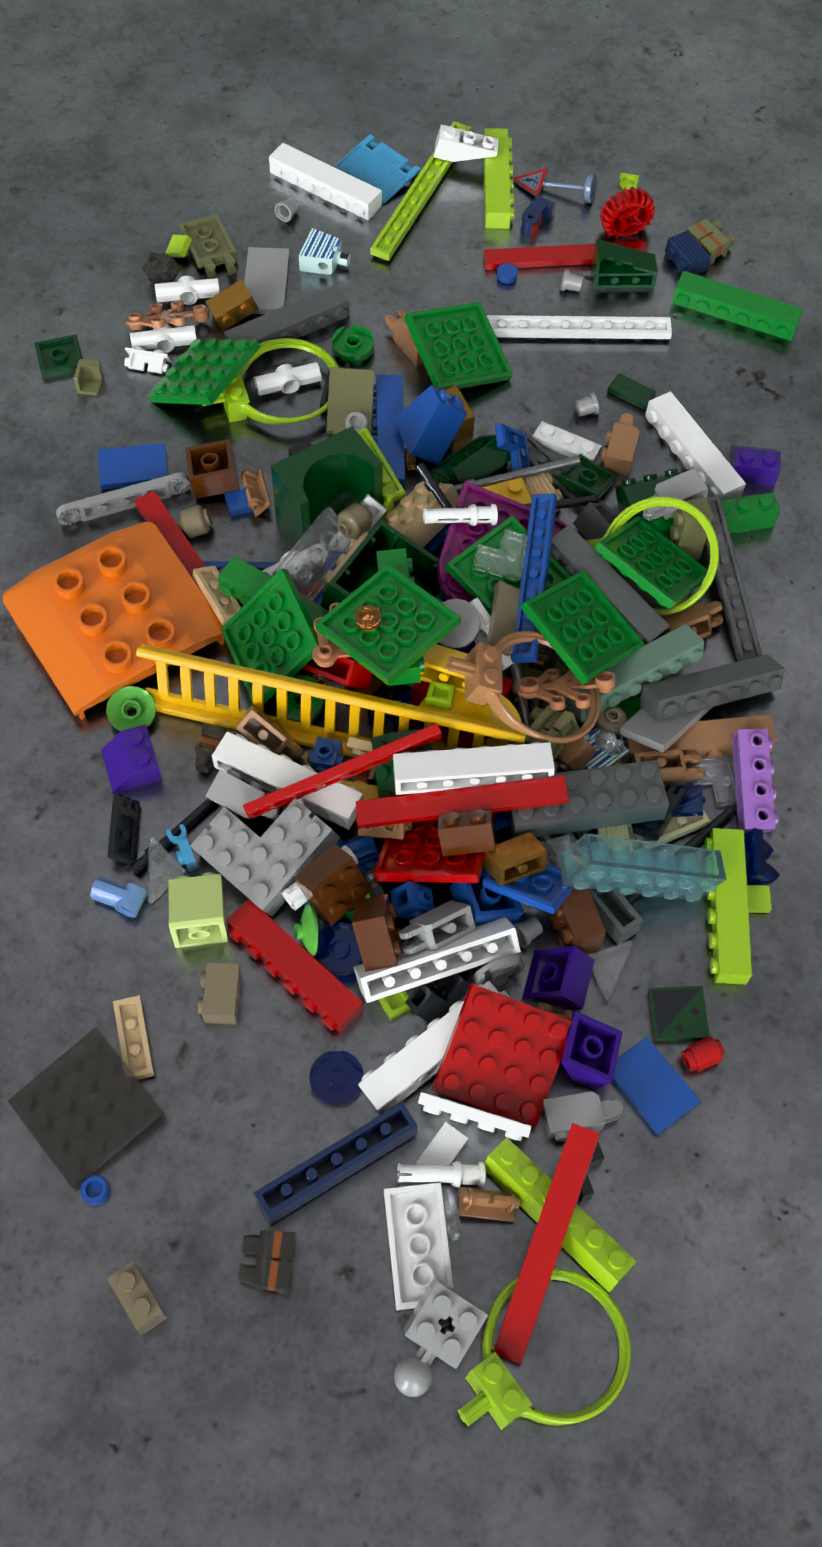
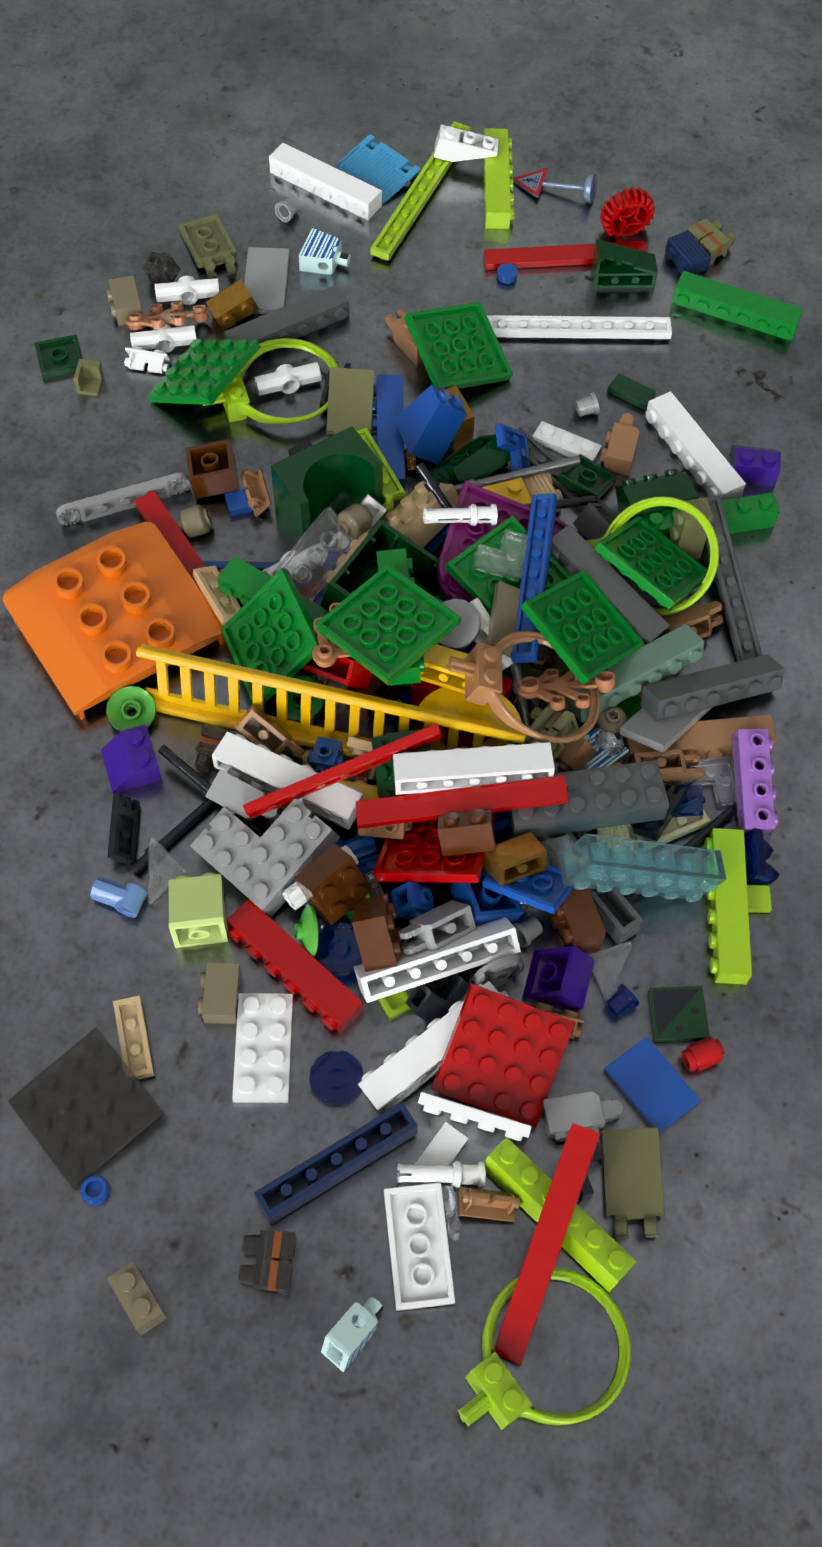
(125, 298): none -> dark tan brick
(131, 465): blue tile -> none
(178, 246): lime tile -> none
(185, 853): dark azure plate -> none
(202, 783): none -> black bar
(263, 1048): none -> white plate
(345, 1339): none -> light aqua torso
(353, 353): green plate -> none
(356, 420): light grey tile -> none
(368, 618): clear orange tile -> none
(440, 695): lime tile -> none
(450, 1344): light grey brick -> none
(535, 214): dark blue leg -> none
(570, 281): light grey piece -> none
(591, 1051): dark purple slope -> none
(622, 1001): none -> clear blue piece
(628, 180): lime tile -> none
(633, 1178): none -> olive tile
(683, 487): light grey hinge -> none

